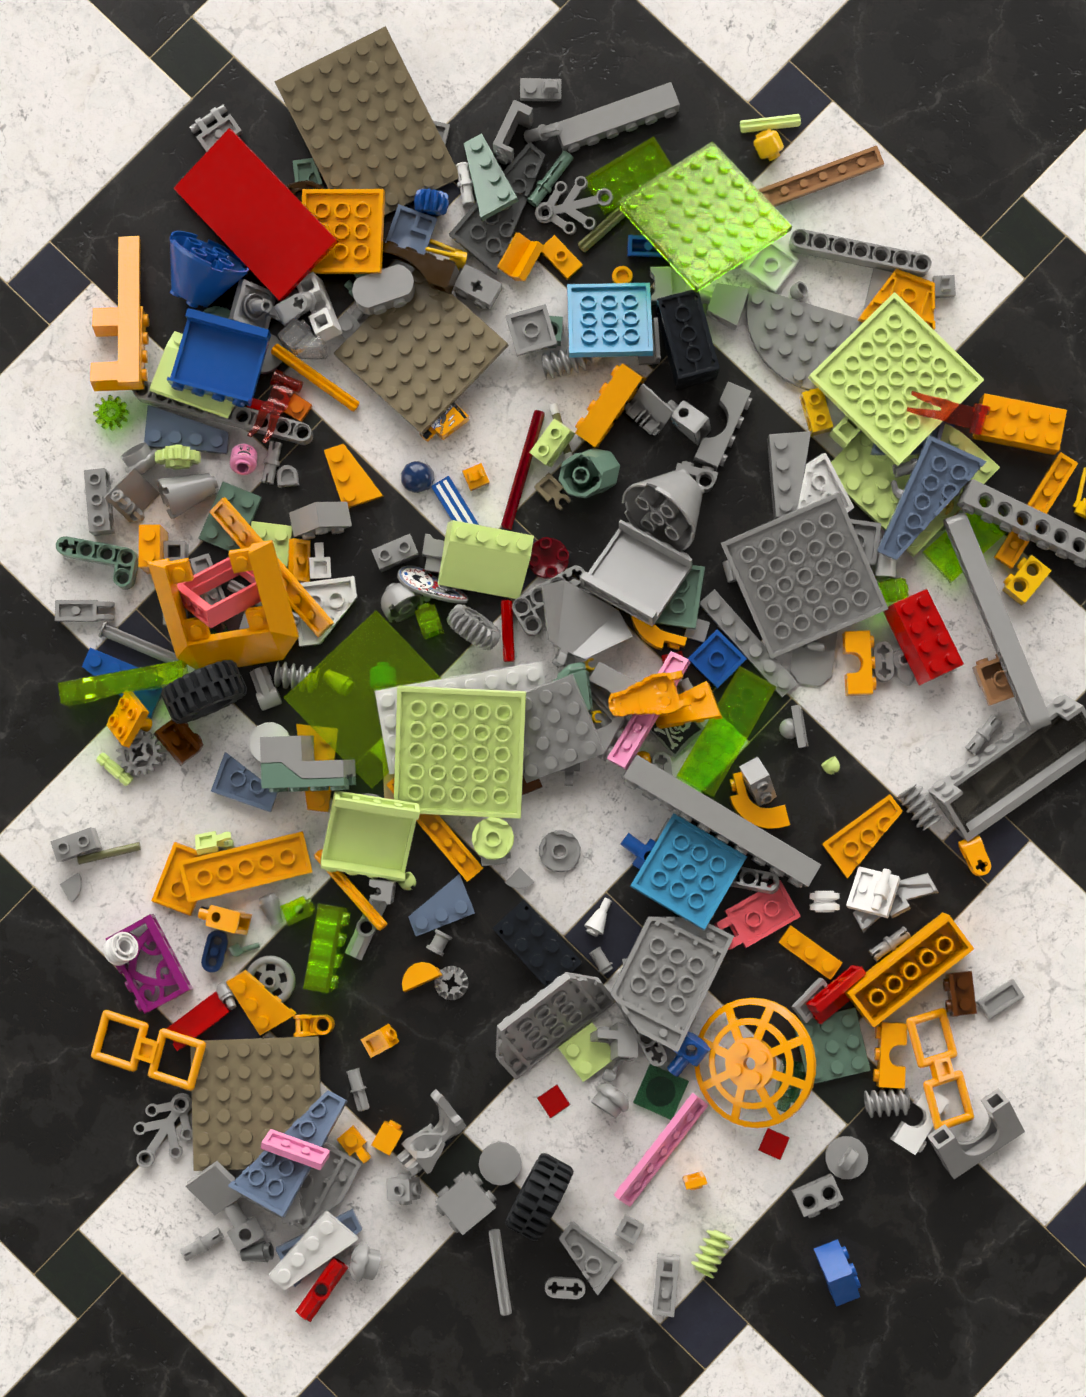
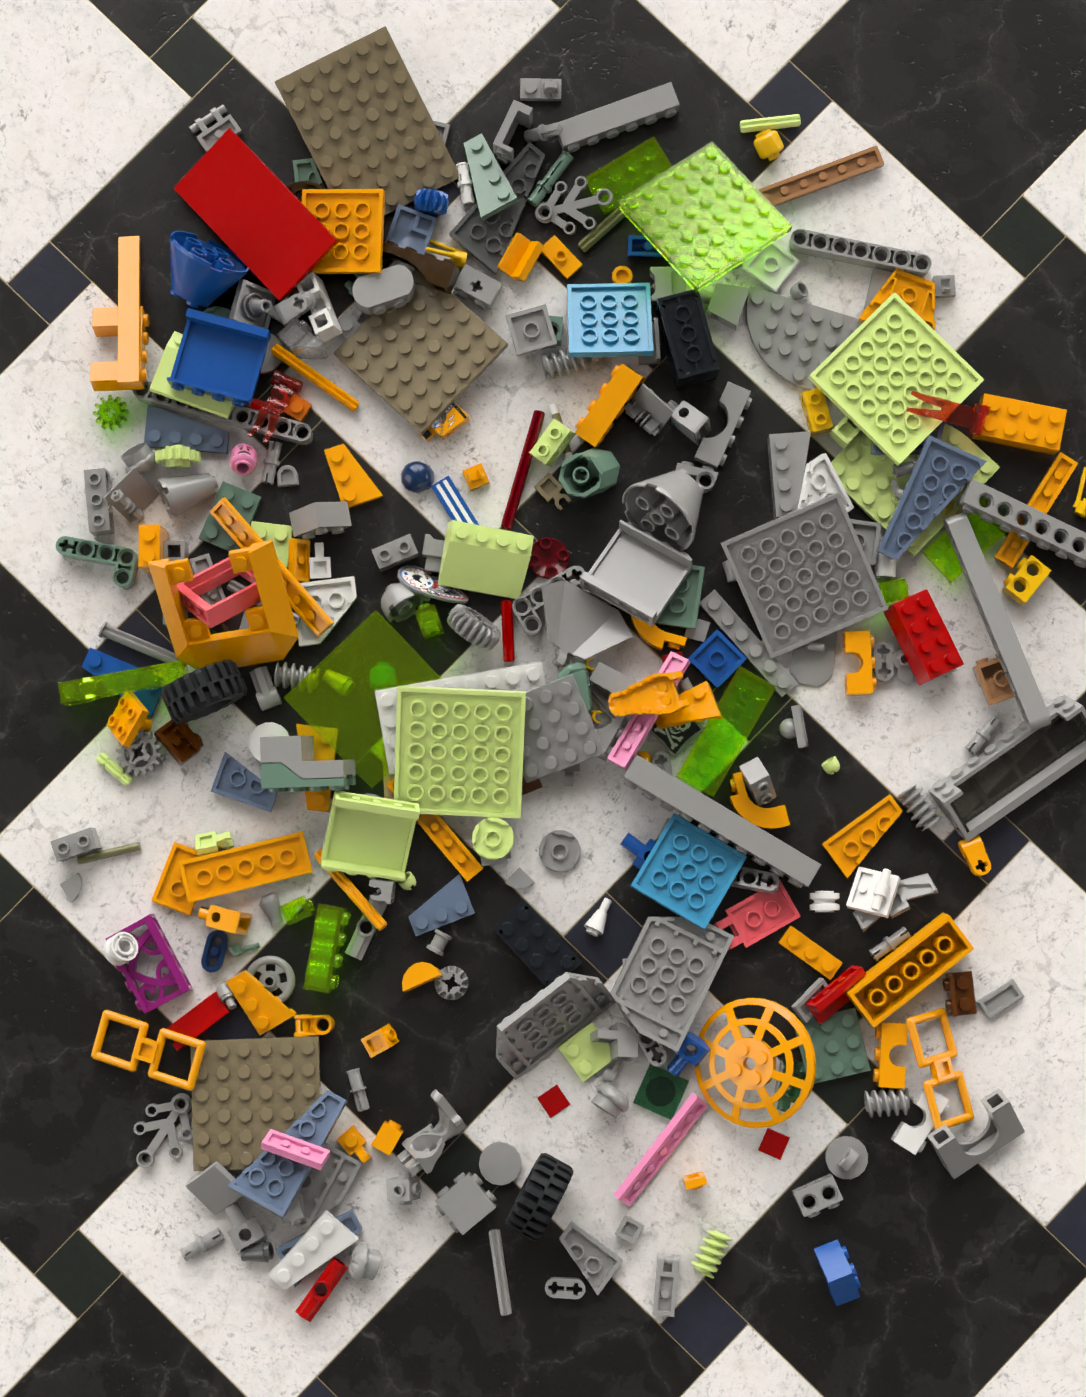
(81, 610): light grey hinge -> none
(601, 961): light grey pin -> none

